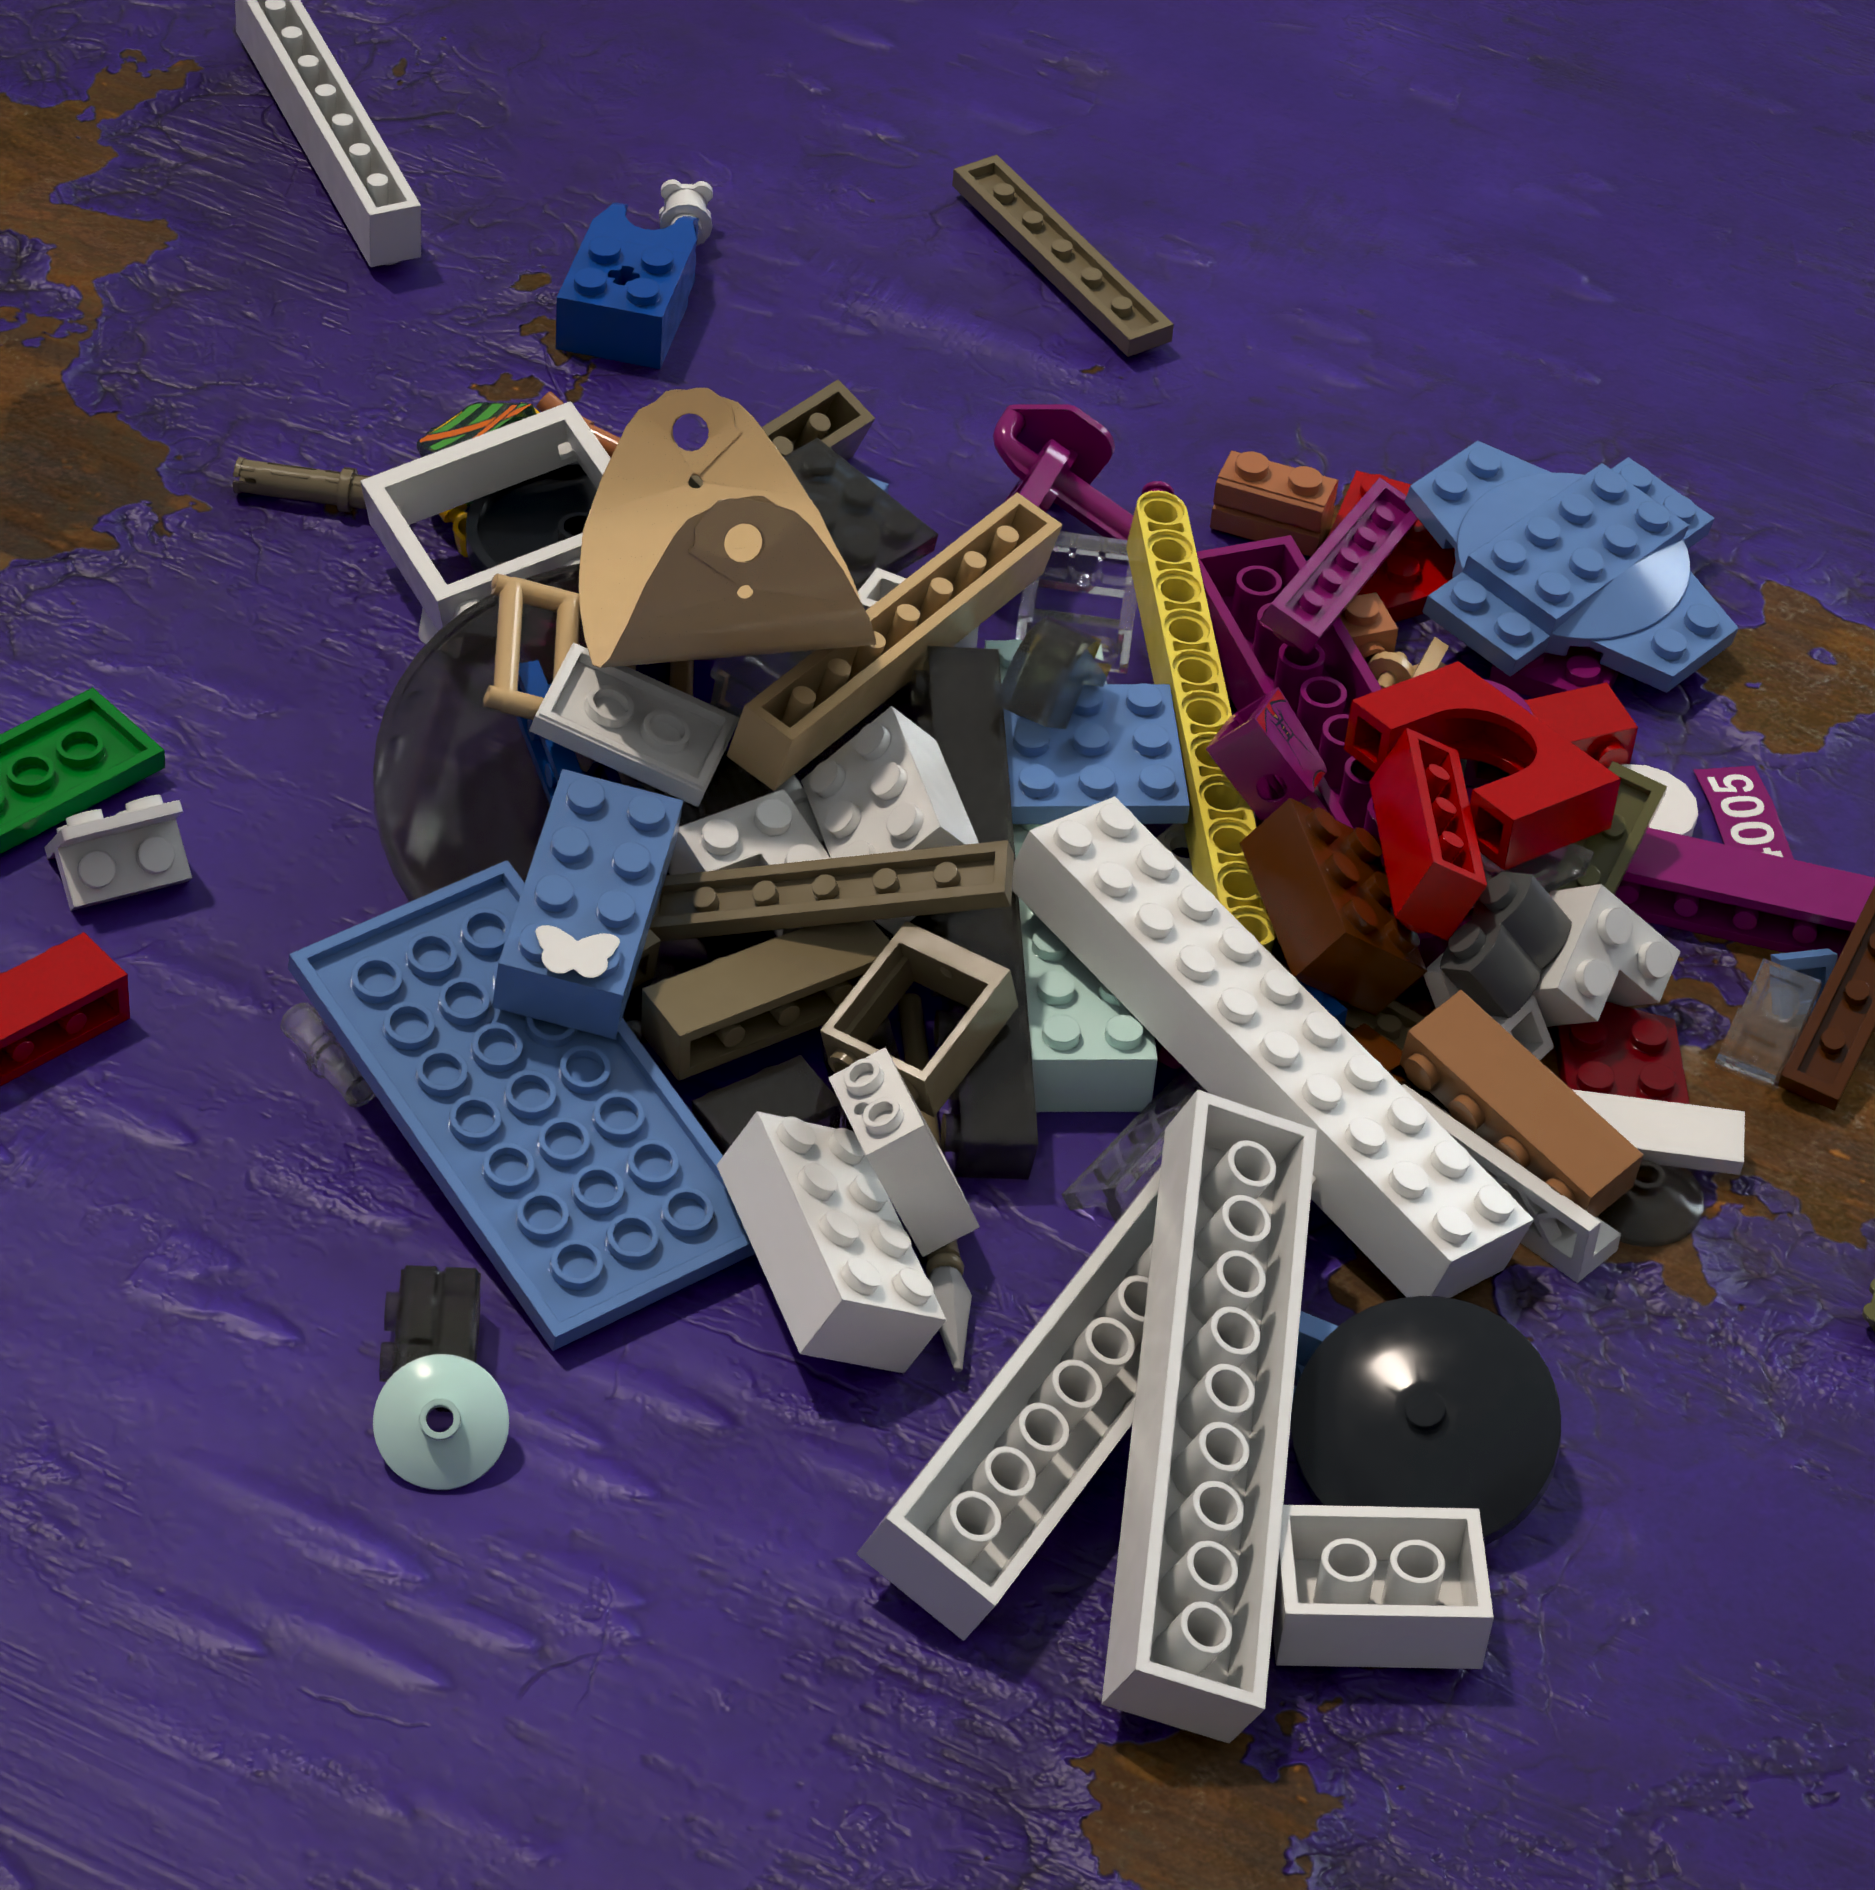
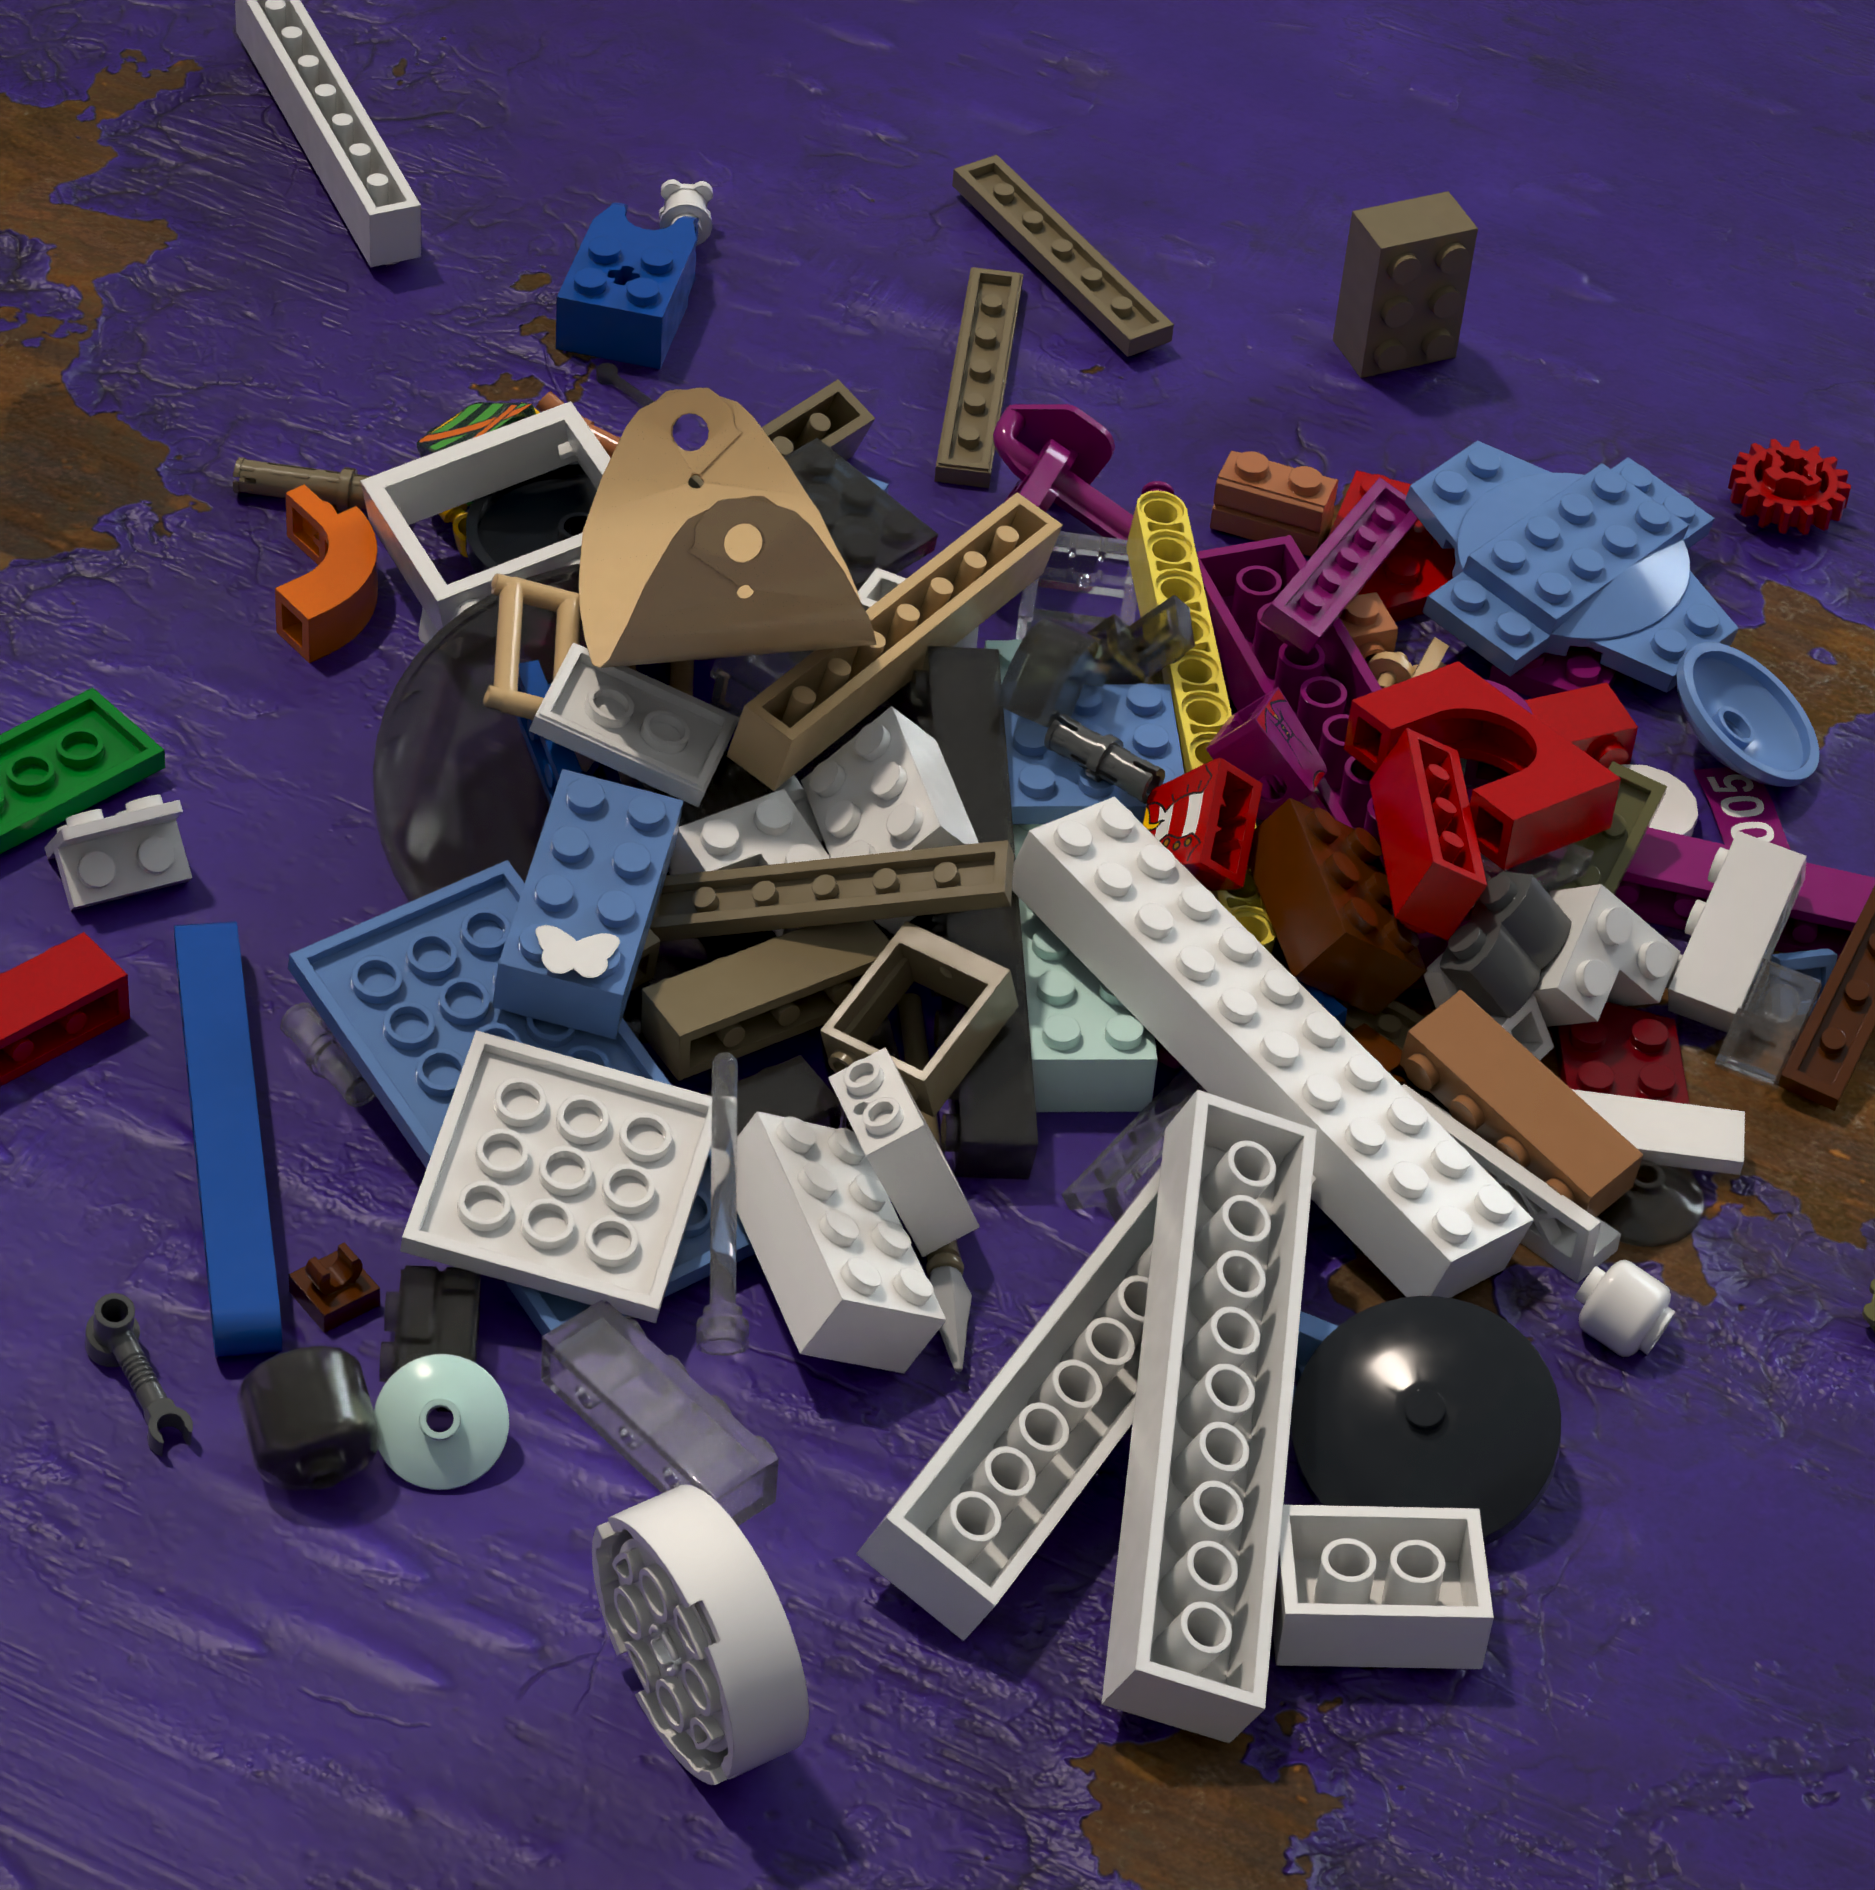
(114, 1342): none -> dark grey brick
(227, 1141): none -> blue beam
(309, 1418): none -> clear smoke head
(334, 1288): none -> reddish brown tile
(339, 595): none -> orange arch
(562, 1176): none -> white plate
(608, 374): none -> clear smoke hinge
(656, 1412): none -> clear brick
(701, 1633): none -> white brick
(723, 1326): none -> clear piece
(979, 377): none -> dark tan tile
(1103, 757): none -> dark grey pin
(1146, 645): none -> clear smoke brick
(1207, 821): none -> red torso
(1404, 284): none -> dark tan brick
(1624, 1308): none -> white head
(1734, 929): none -> white brick
(1746, 716): none -> medium blue dish
(1789, 486): none -> red gear

